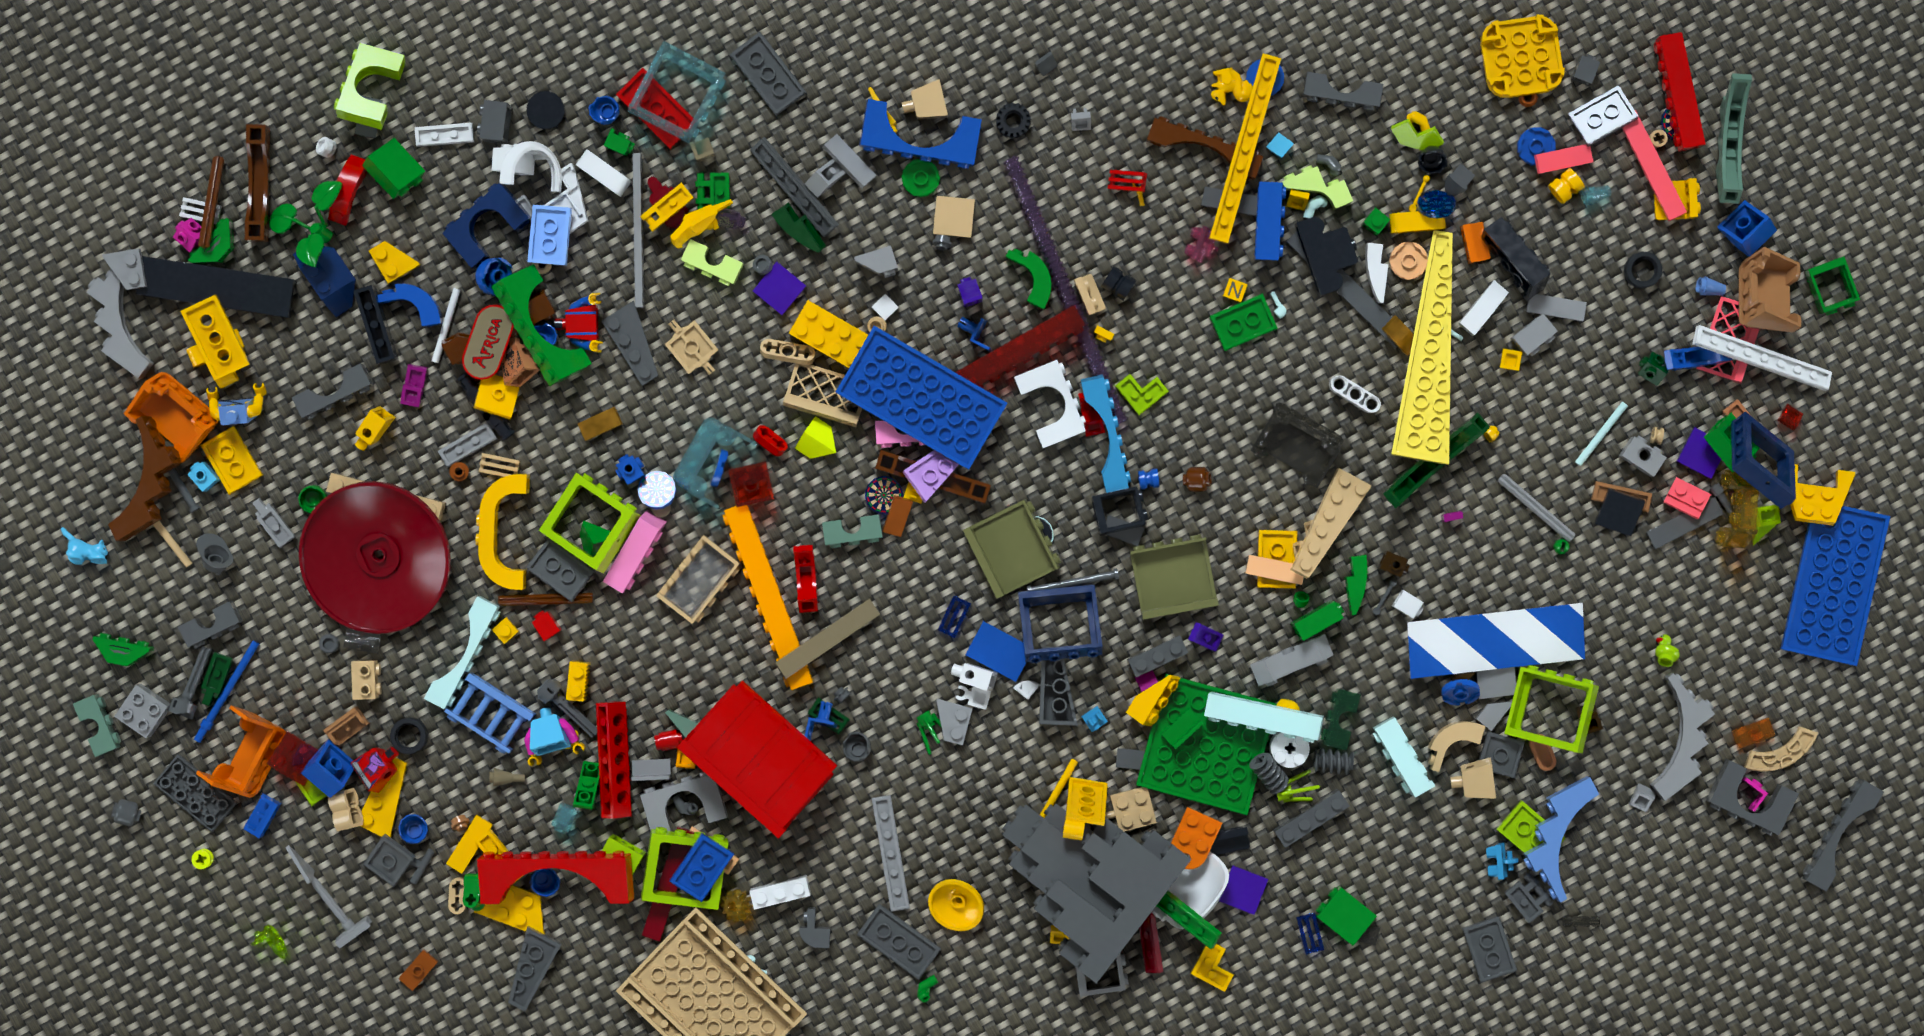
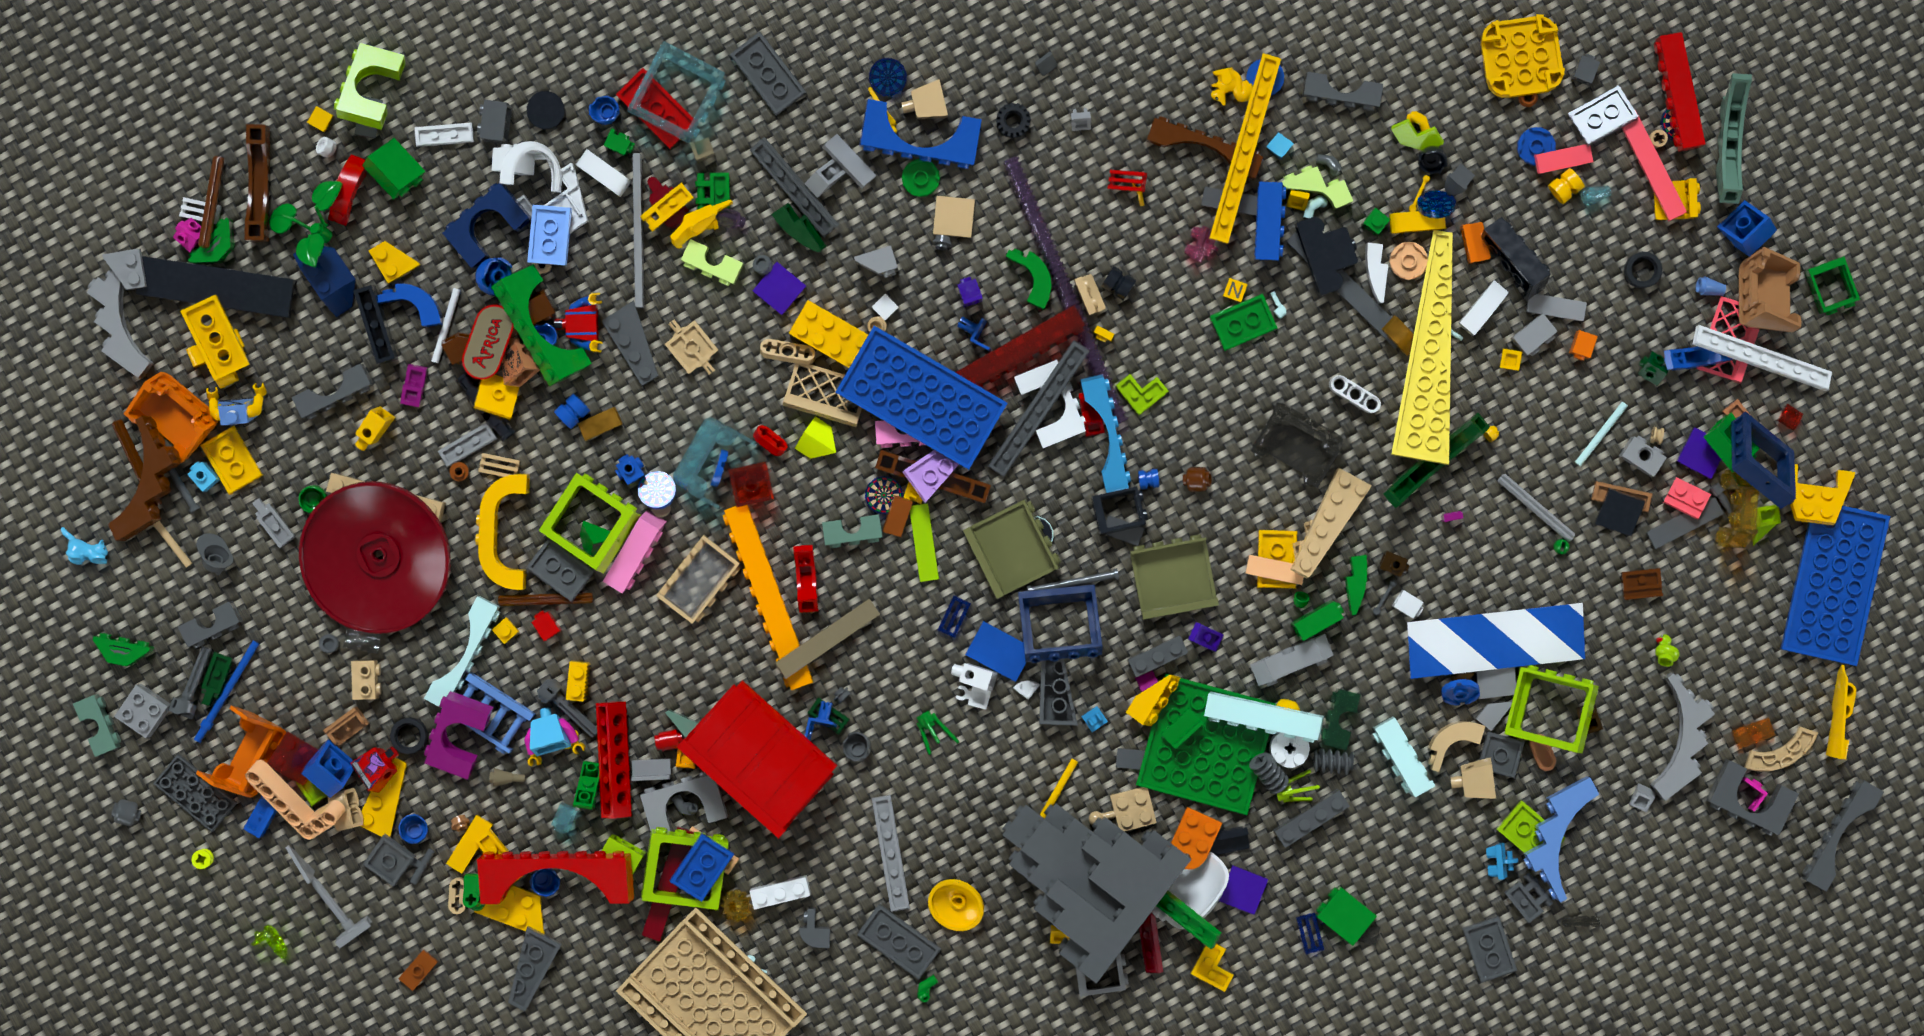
(130, 450): none -> reddish brown axle
(290, 804): none -> light nougat beam
(320, 119): none -> yellow tile
(441, 751): none -> magenta arch
(572, 411): none -> blue wheel
(887, 77): none -> clear blue tile
(924, 542): none -> lime tile
(953, 720): light grey wing -> none
(1038, 408): none -> dark grey tile
(1084, 805): yellow hinge -> none
(1583, 345): none -> orange brick
(1641, 584): none -> reddish brown plate
(1842, 708): none -> yellow panel

